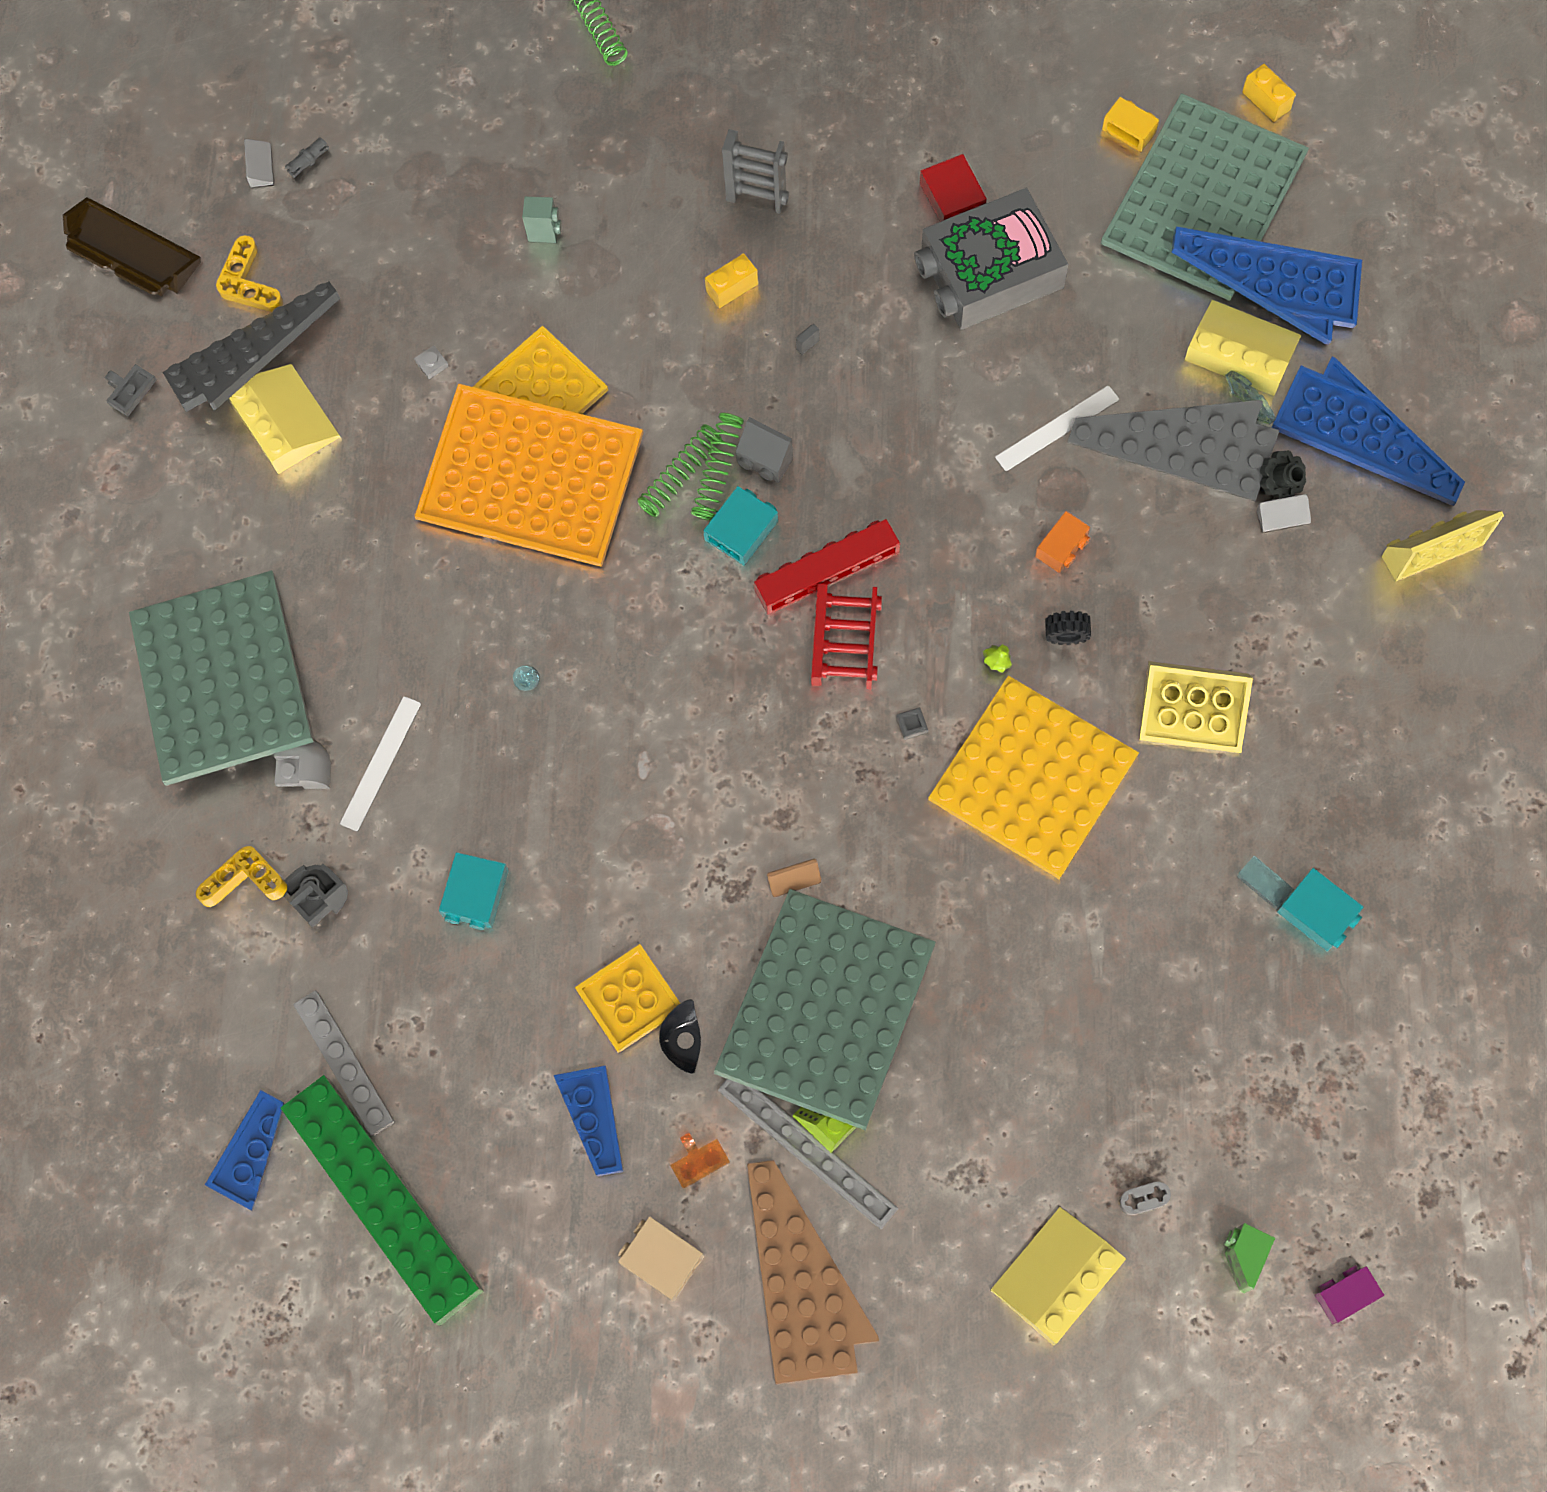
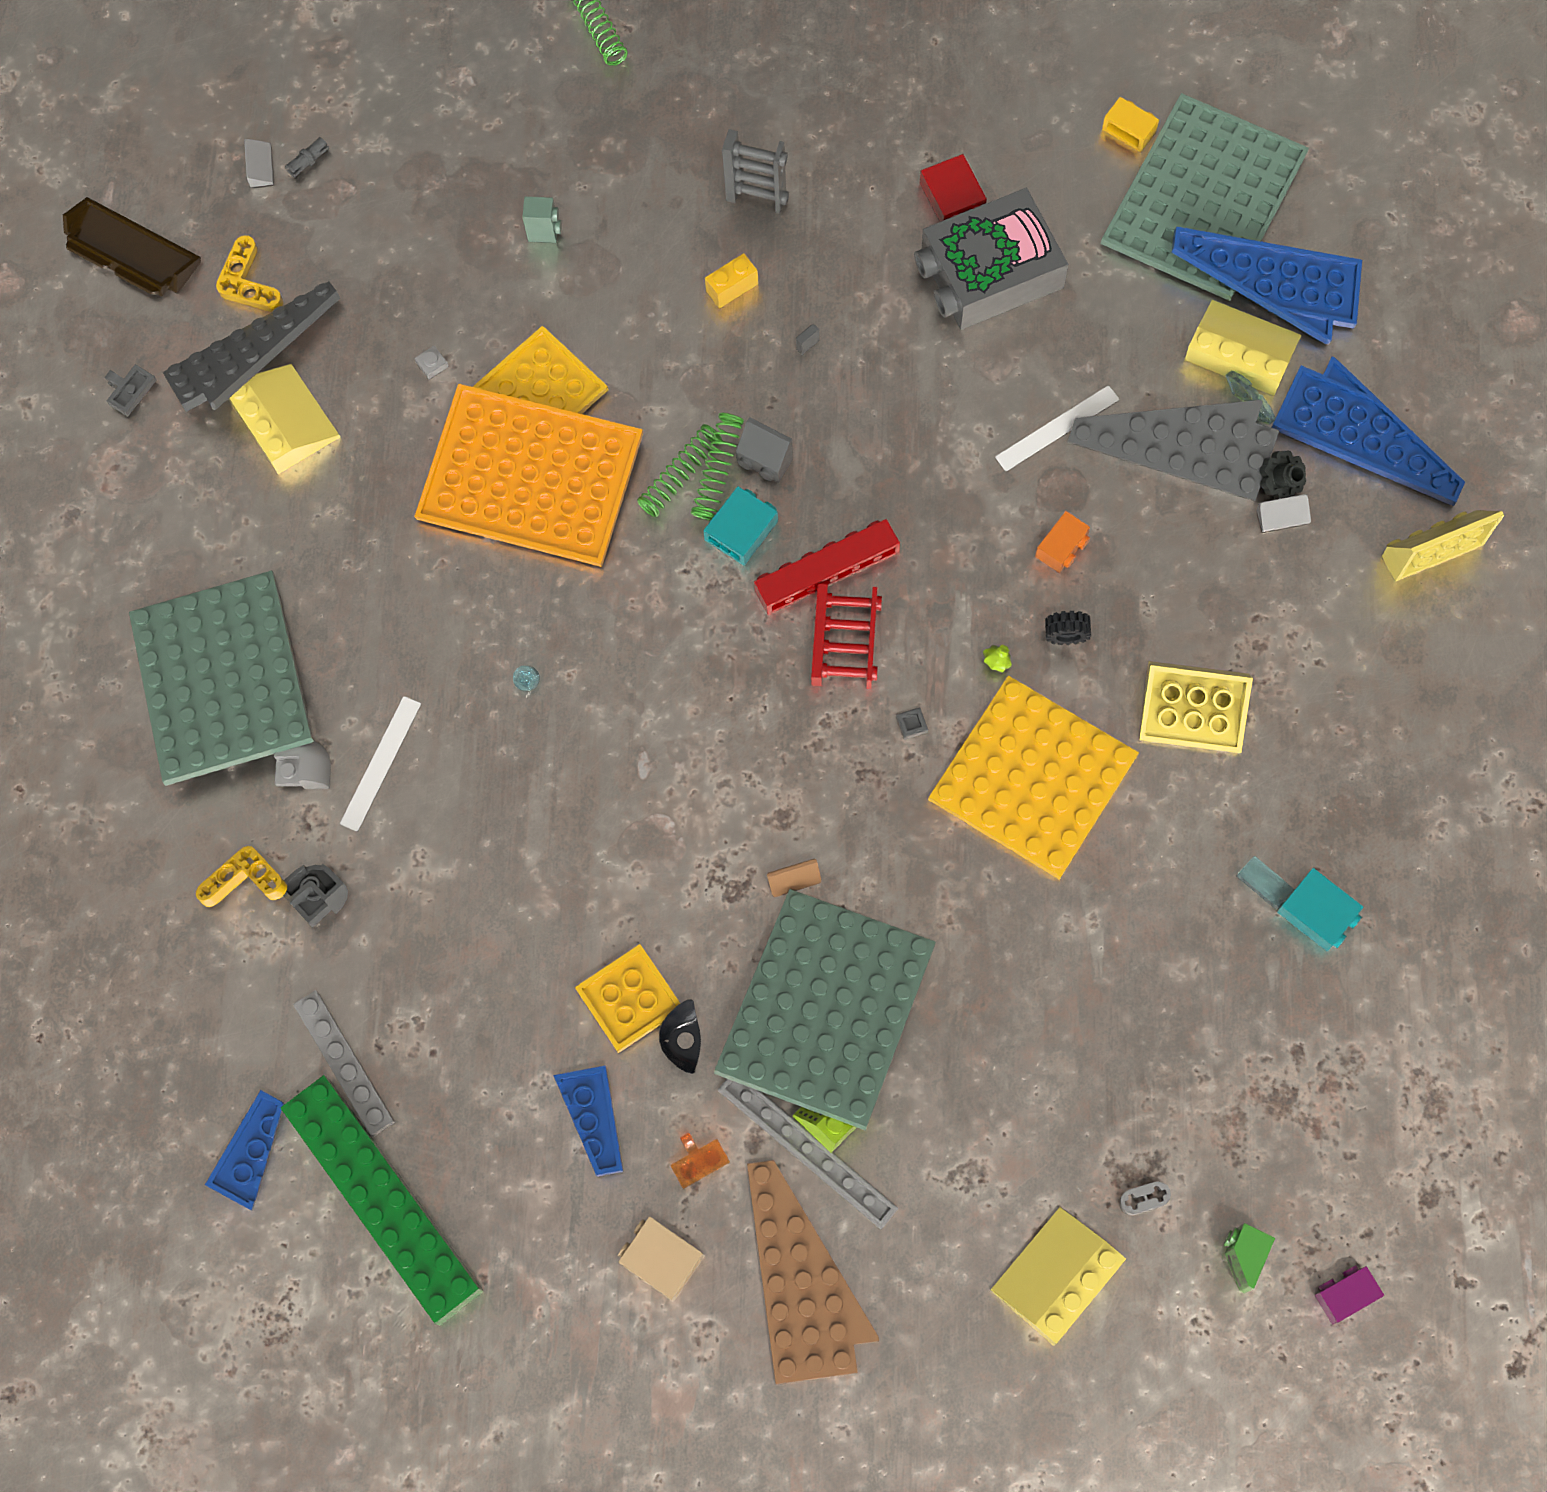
(473, 891): teal brick -> none
(1268, 92): yellow piece -> none

